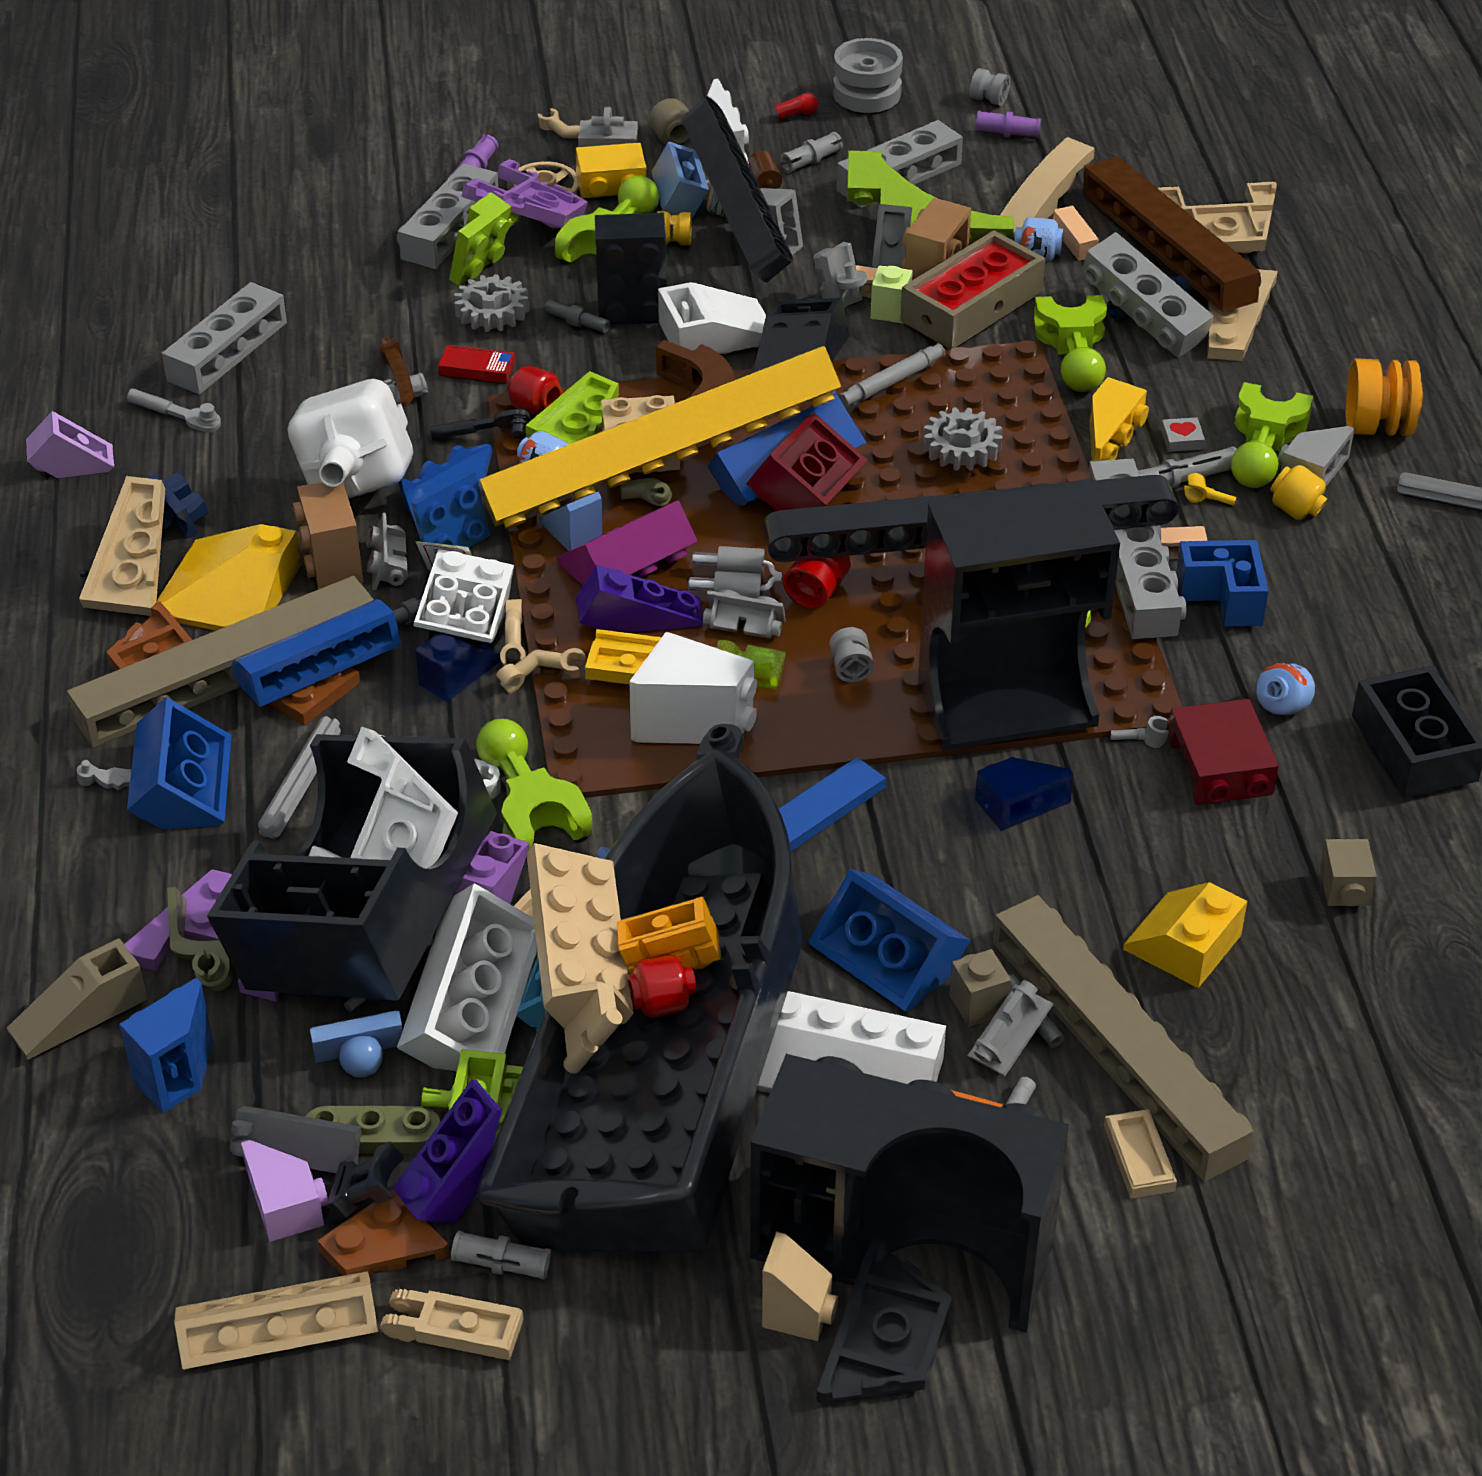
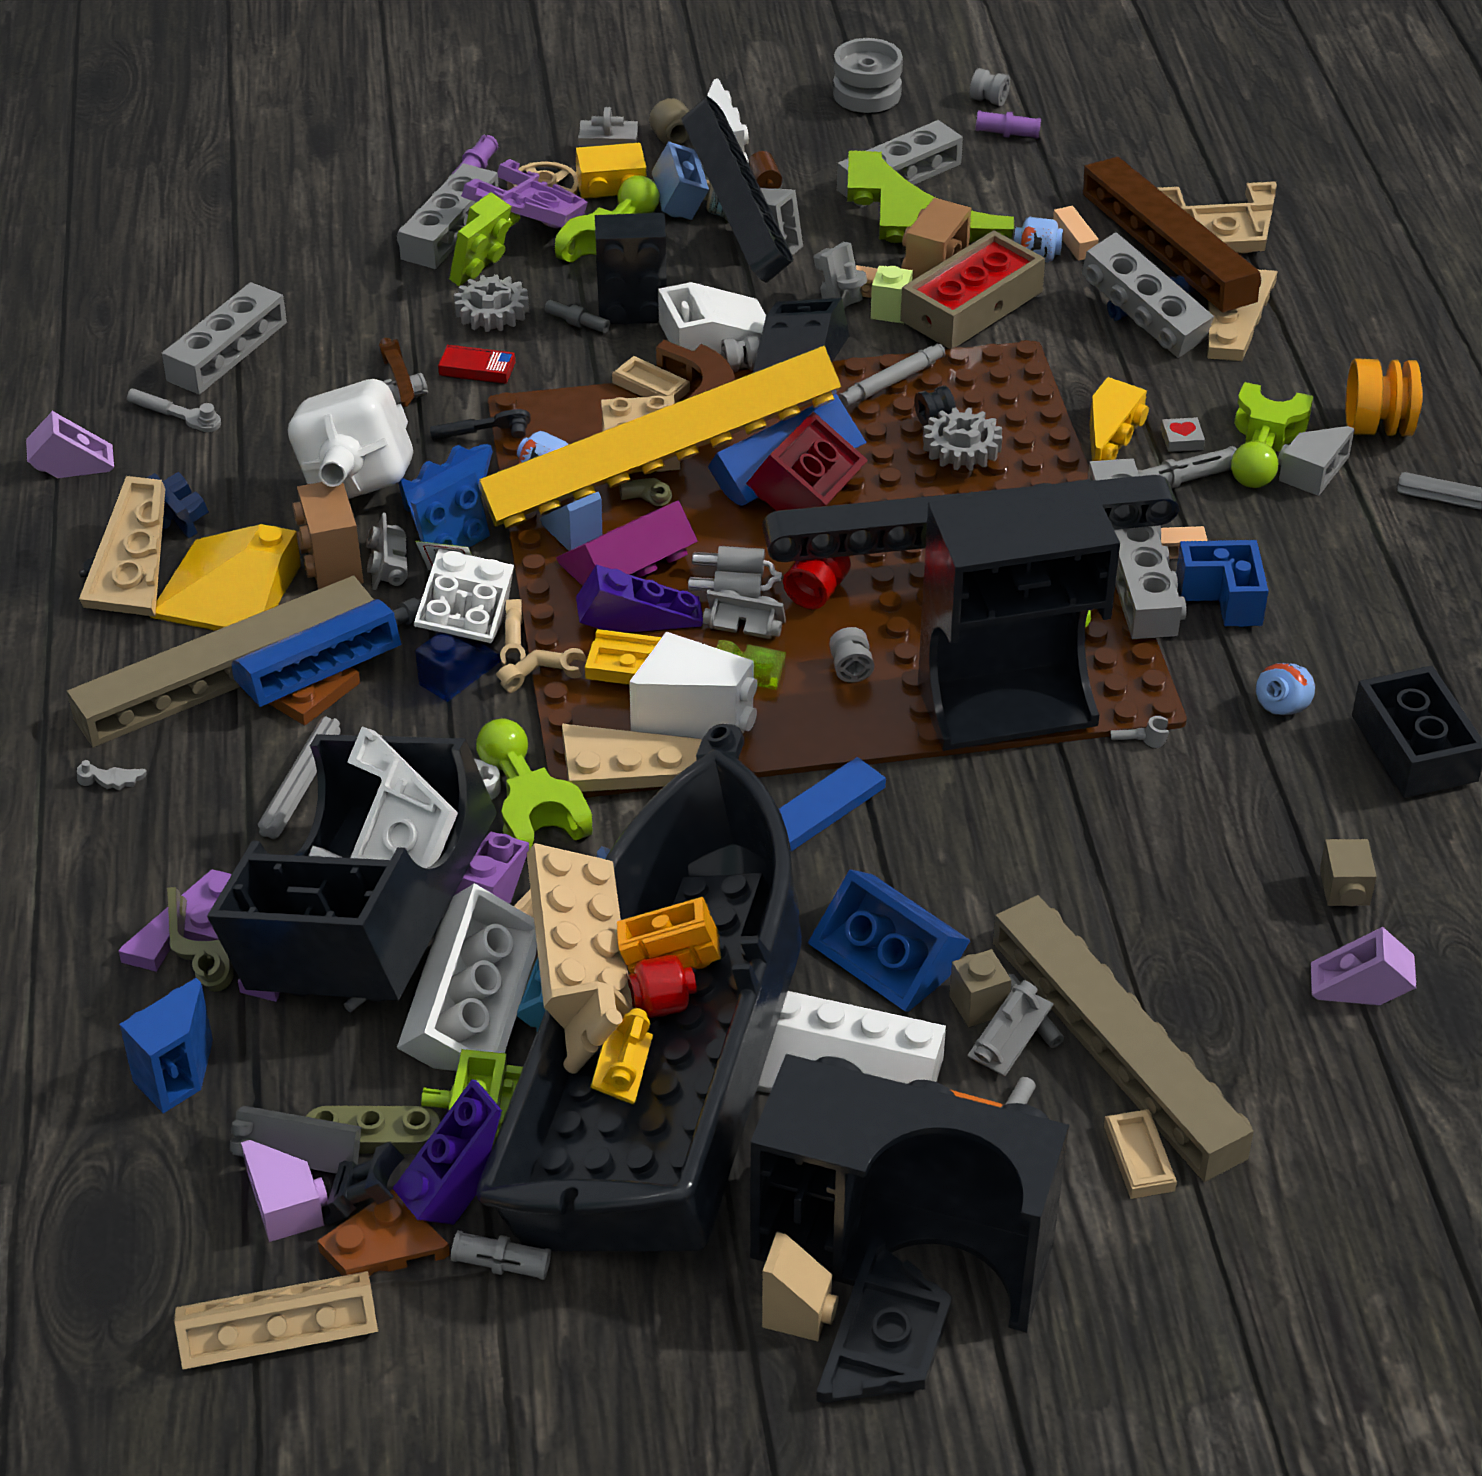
(81, 998): dark tan slope -> none
(146, 640): dark orange wing -> none
(179, 769): blue slope -> none
(357, 1042): medium blue tile -> none
(453, 1322): tan hinge -> none
(533, 389): red head -> none
(555, 124): tan arm -> none
(577, 410): lime wing -> none
(624, 759): none -> tan wing
(624, 1057): none -> yellow hinge
(649, 380): none -> tan tile
(681, 228): yellow wheel -> none
(740, 353): none -> light grey wheel
(802, 105): red arm -> none
(811, 152): light grey pin -> none
(890, 229): dark grey plate -> none
(930, 404): none -> black wheel
(1021, 790): clear blue slope -> none
(1048, 182): tan slope -> none
(1074, 333): lime piece -> none
(1189, 931): yellow slope -> none
(1198, 491): yellow hand -> none
(1224, 751): dark red panel -> none
(1298, 492): yellow head -> none
(1365, 971): none -> lavender slope

